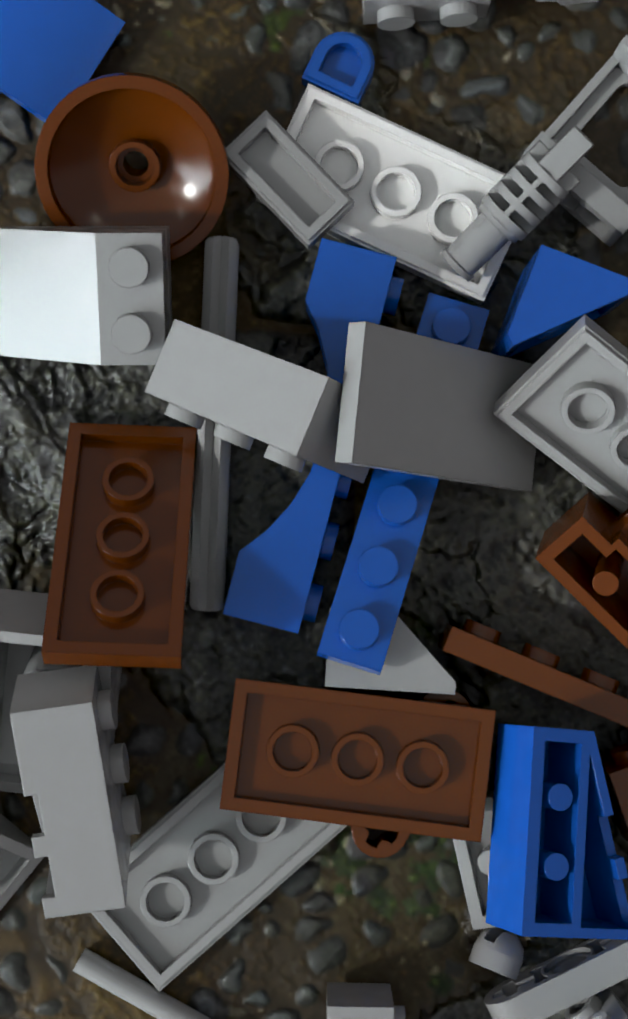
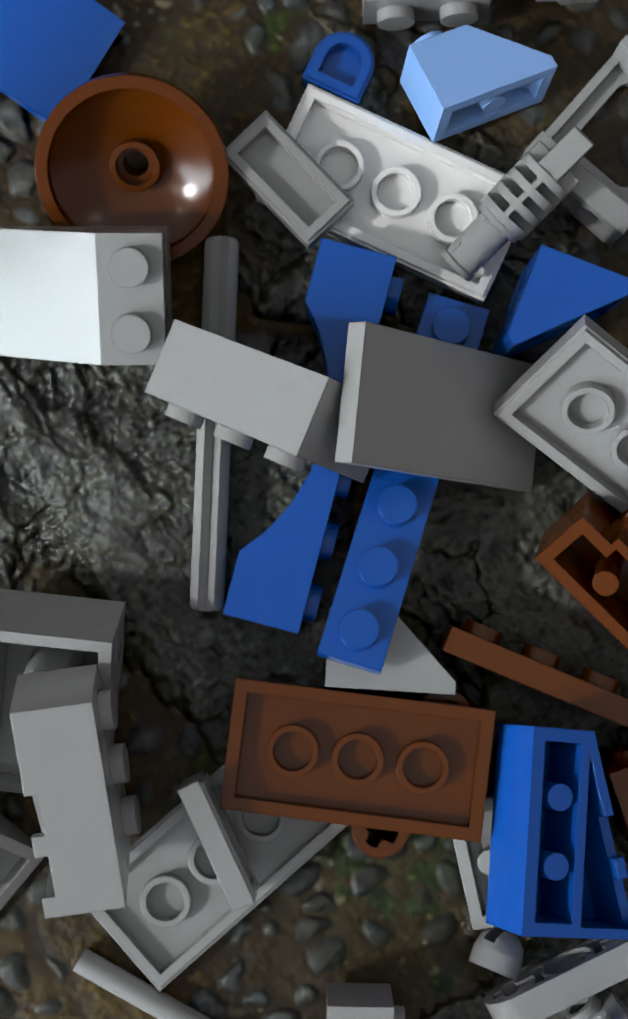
(122, 547): reddish brown plate -> none
(219, 840): none -> light grey tile
(471, 79): none -> light blue slope

